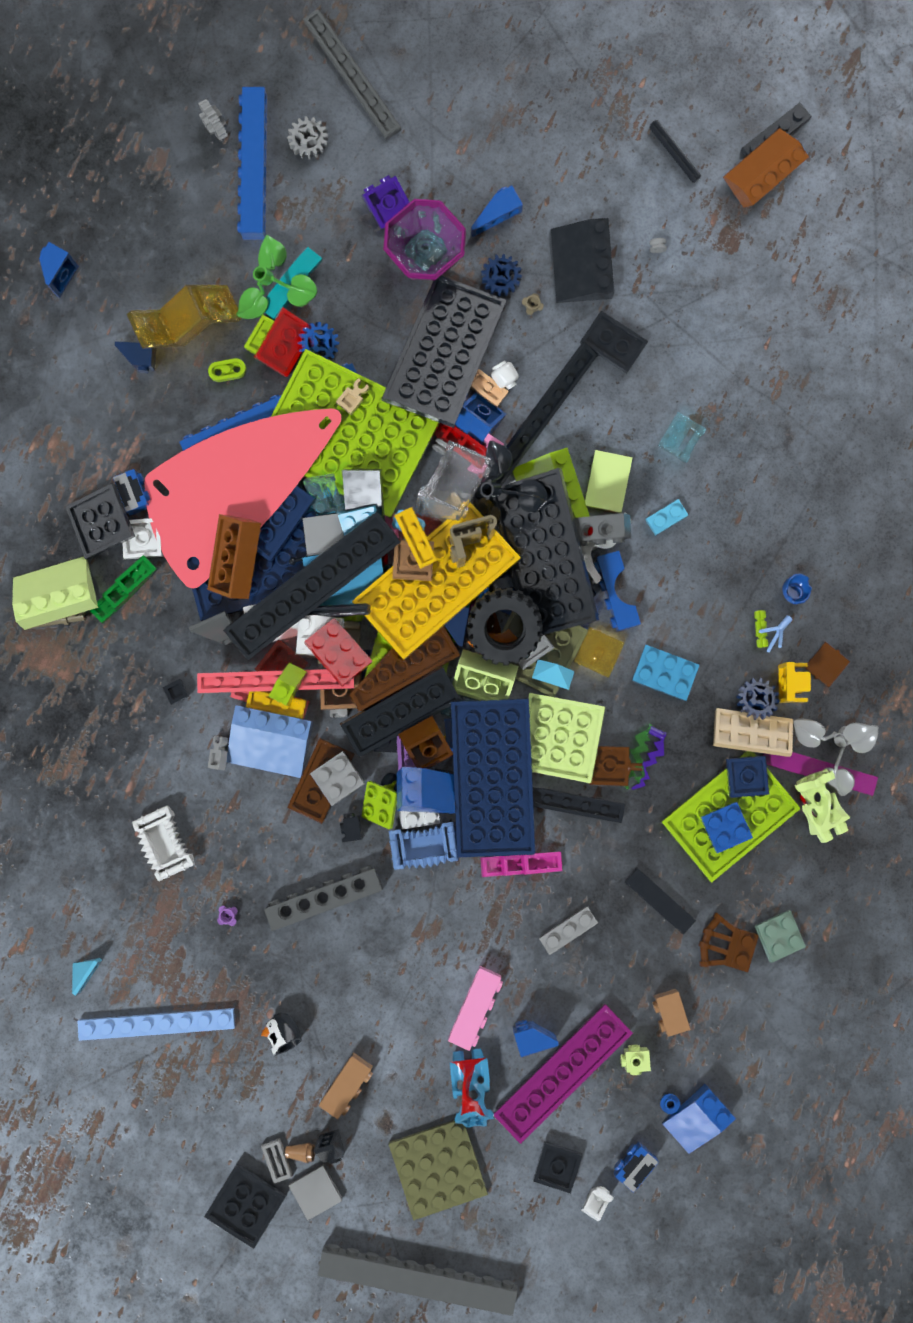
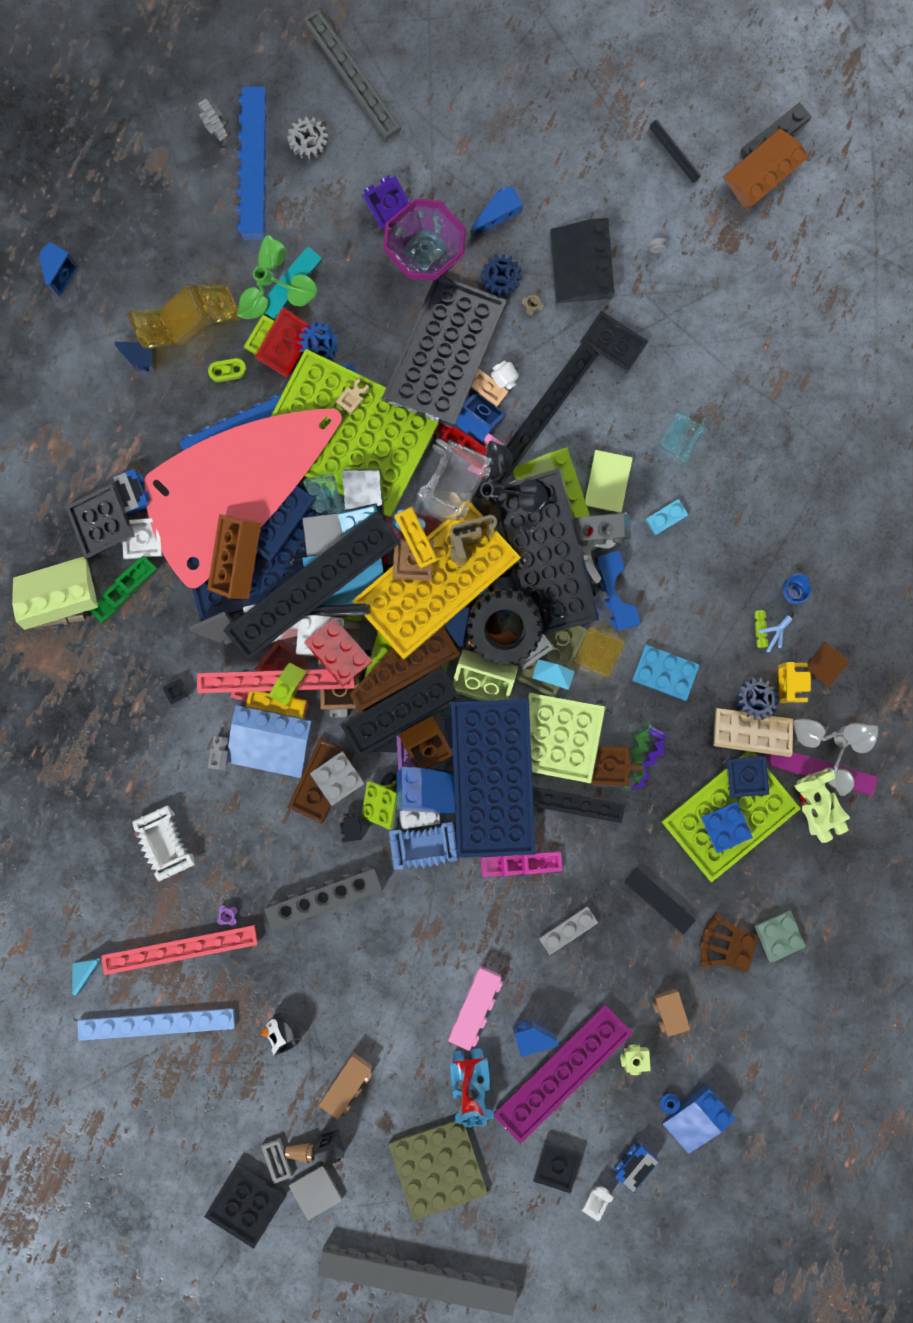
(179, 949): none -> coral plate

